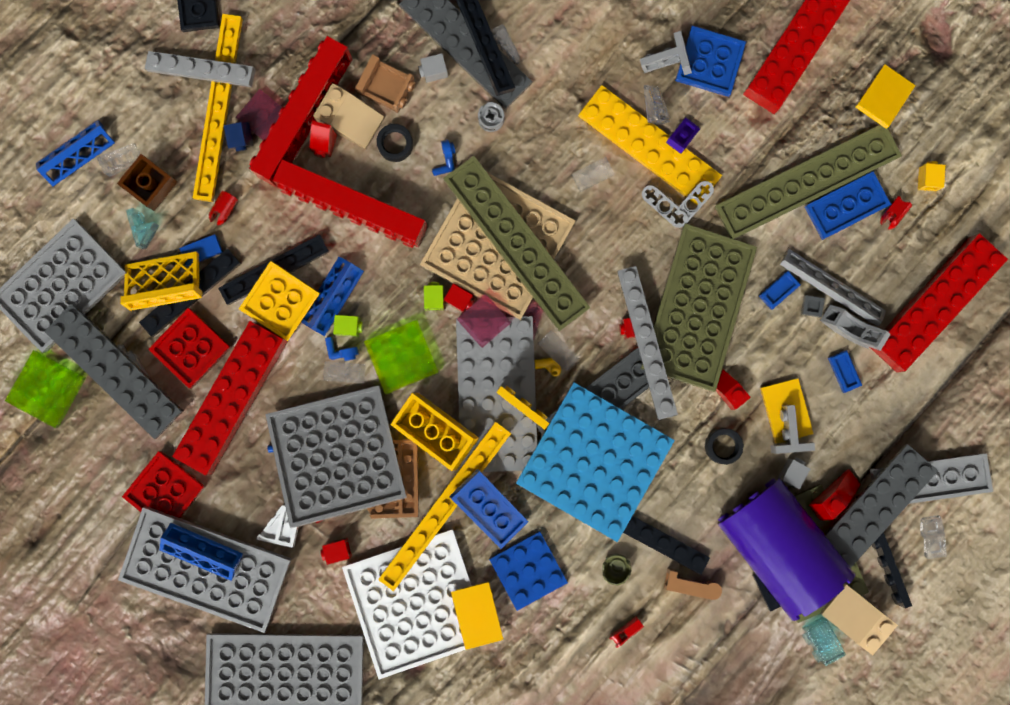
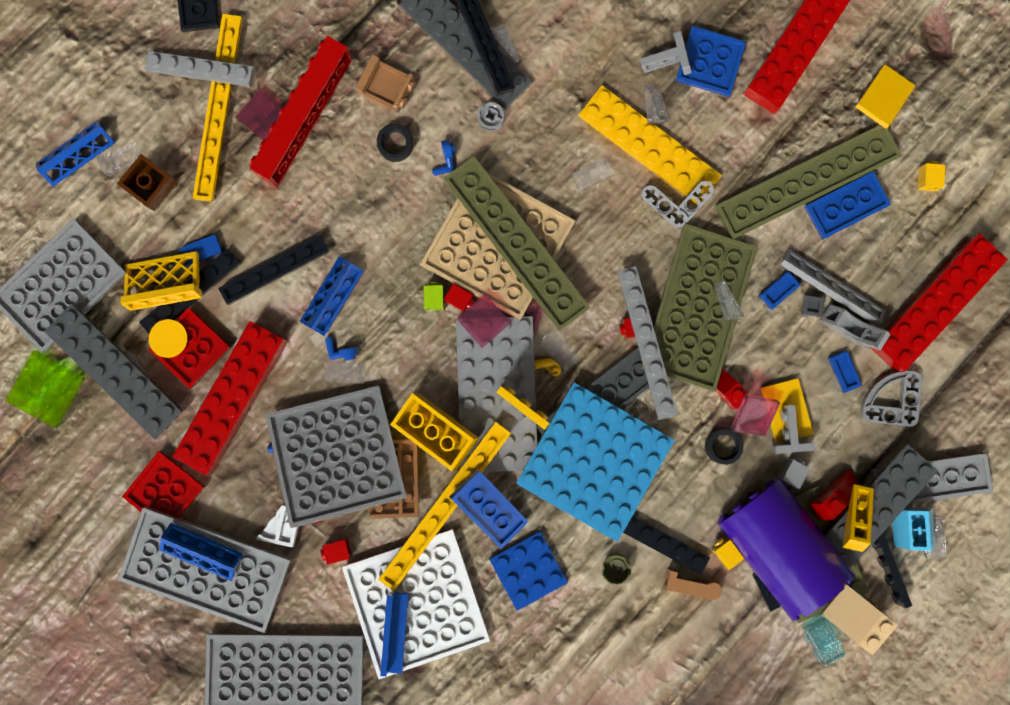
(142, 233): clear light blue slope -> none
(168, 338): none -> yellow piece
(224, 206): red piece -> none
(238, 136): dark blue brick -> none
(279, 300): yellow plate -> none
(322, 139): red slope -> none
(347, 326): lime brick -> none
(348, 116): tan slope -> none
(350, 203): red brick -> none
(394, 633): none -> blue fence
(401, 357): clear neon green plate -> none
(433, 68): light grey brick -> none
(477, 615): yellow tile -> none
(629, 629): red bar -> none
(683, 135): dark purple plate -> none
(727, 553): none -> yellow brick
(729, 305): none -> clear slope
(755, 415): none -> clear pink tile
(859, 519): none -> yellow slope
(895, 212): red piece -> none
(900, 412): none -> light grey beam
(914, 529): none -> medium azure slope

